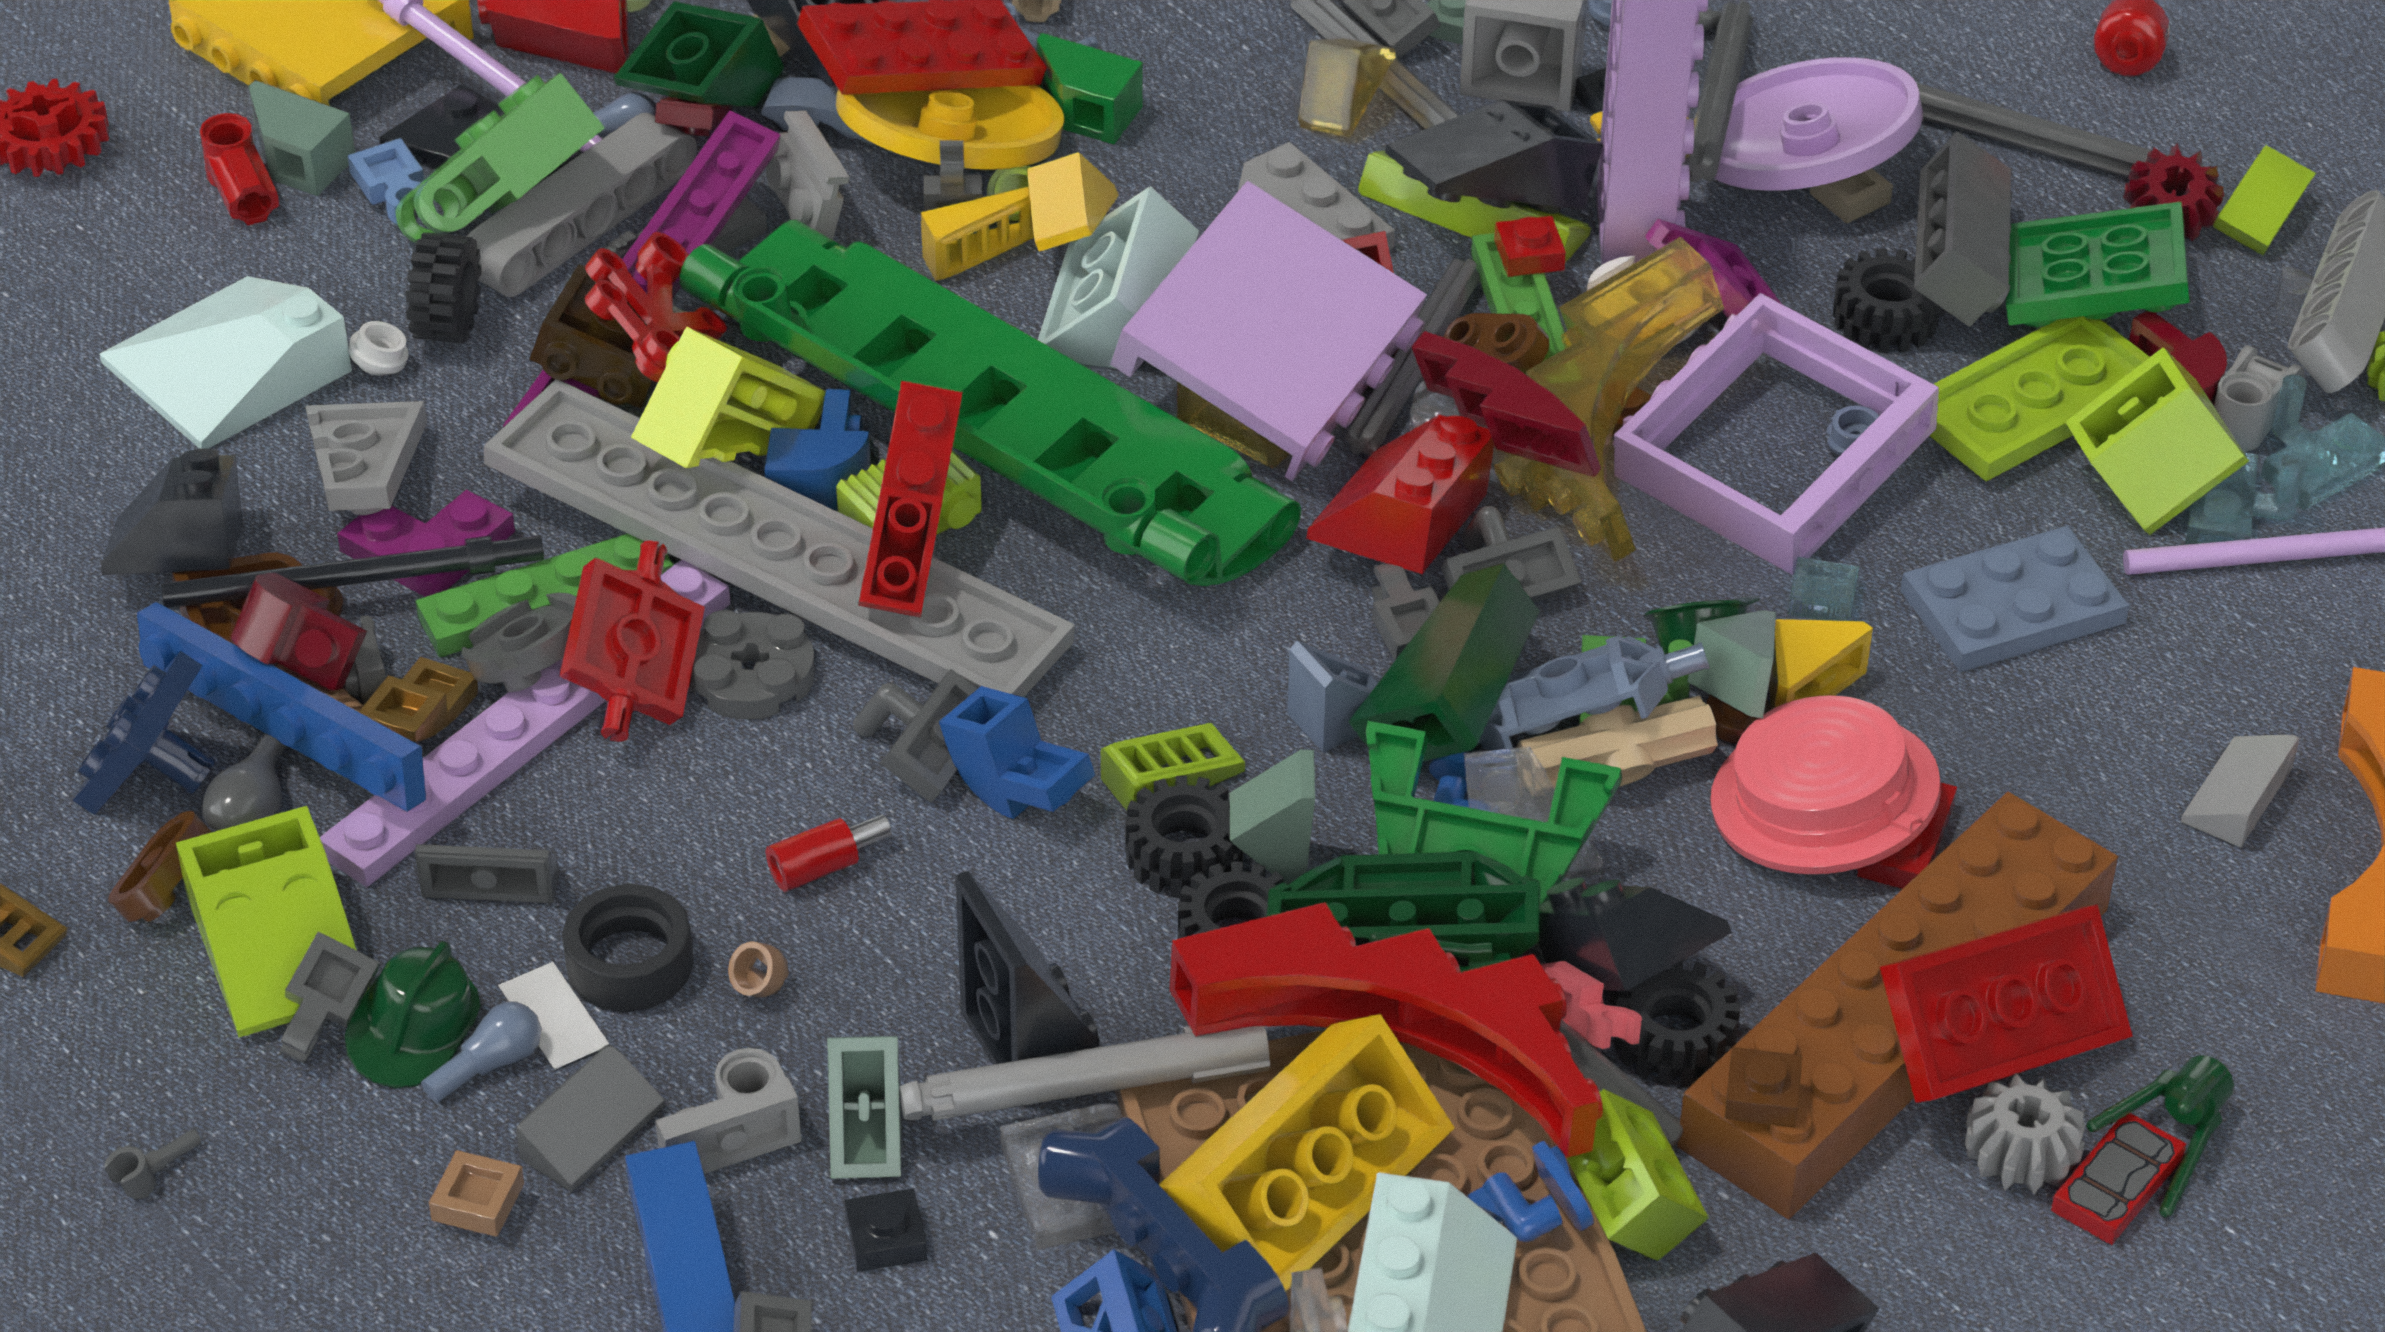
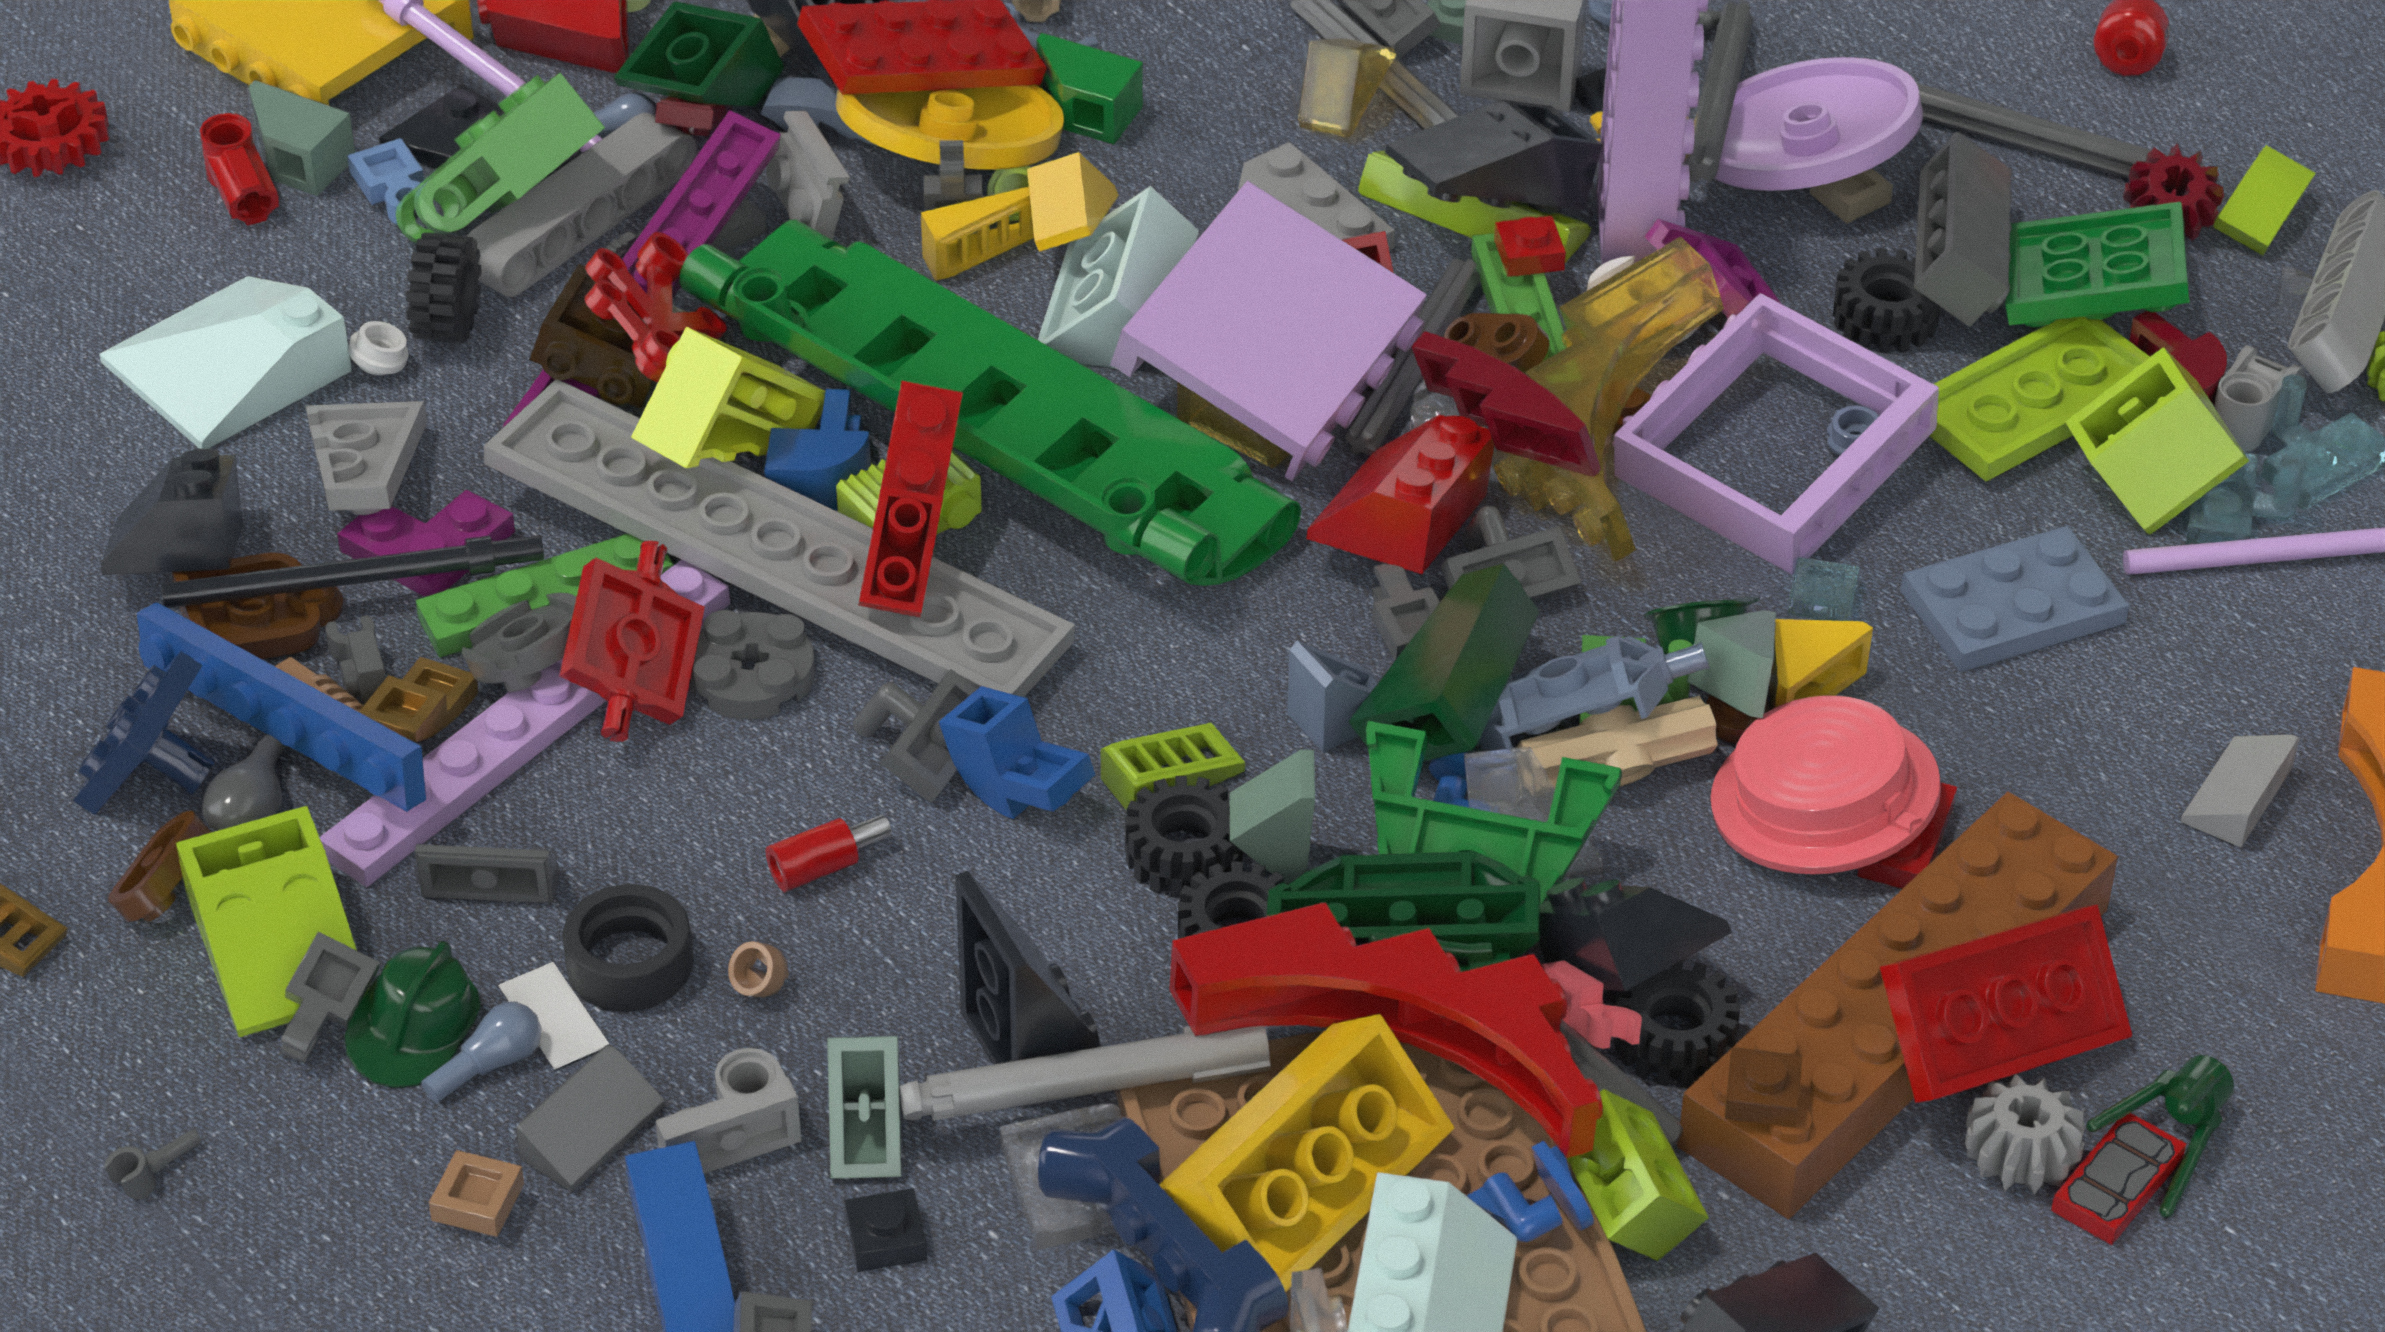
(294, 629): dark red brick -> none

